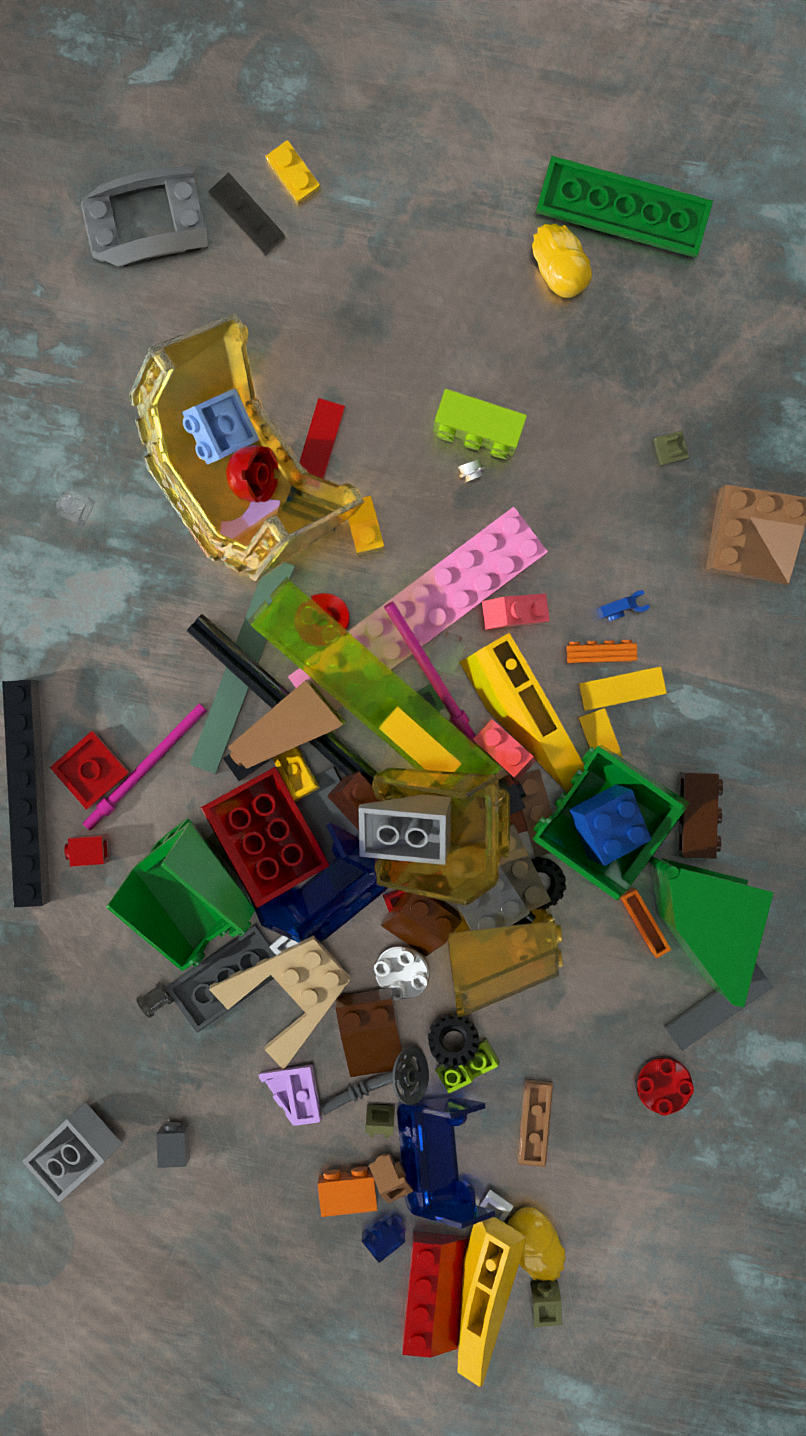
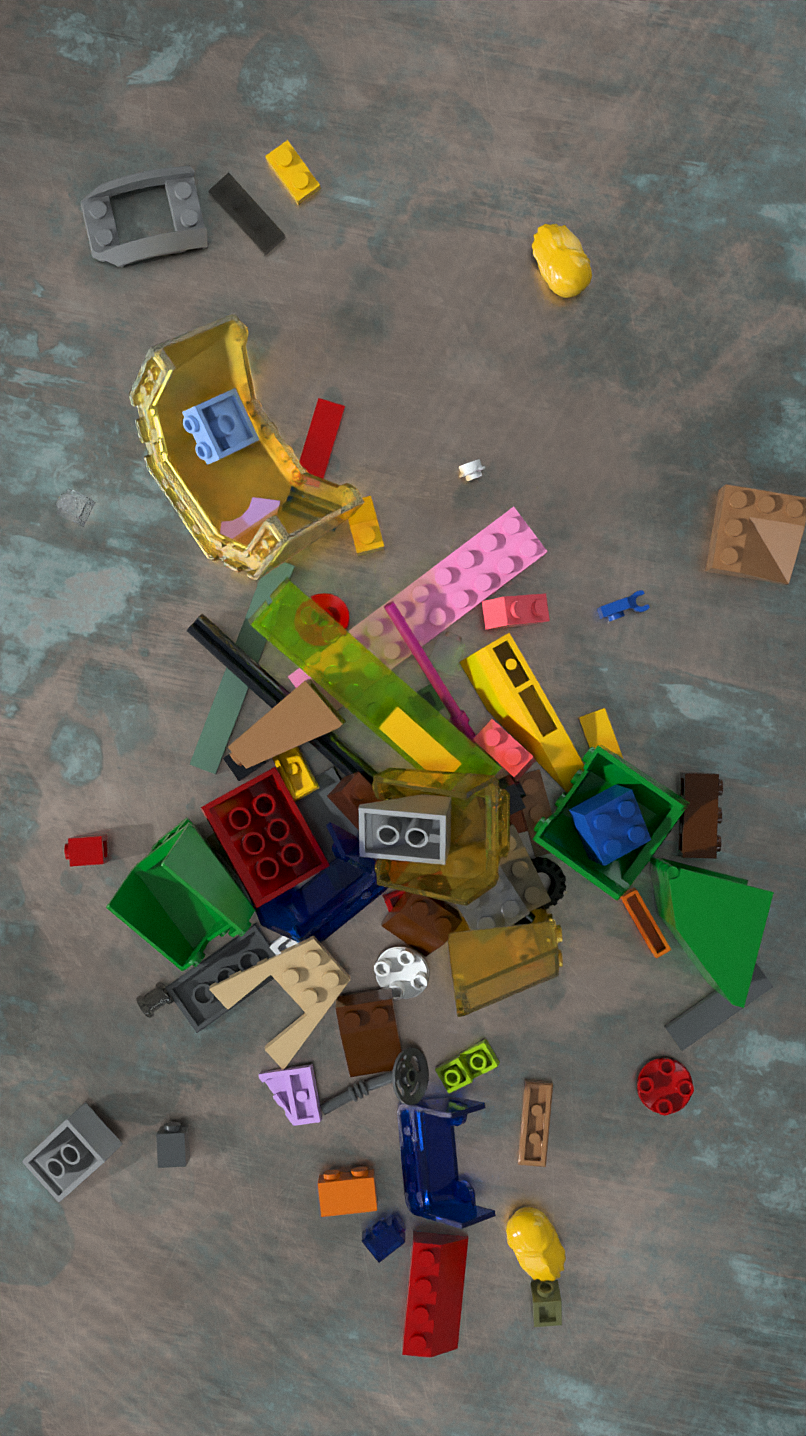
(26, 793): black brick -> none
(89, 770): red plate -> none
(107, 805): dark pink bar -> none
(252, 473): red cylinder -> none
(380, 1120): olive tile -> none
(390, 1178): medium nougat brick -> none
(448, 1057): black tyre -> none
(478, 424): lime brick -> none
(486, 1287): yellow wedge -> none
(495, 1202): white plate -> none
(601, 652): orange piece -> none
(622, 688): yellow tile -> none
(624, 206): green plate -> none
(671, 448): olive tile -> none

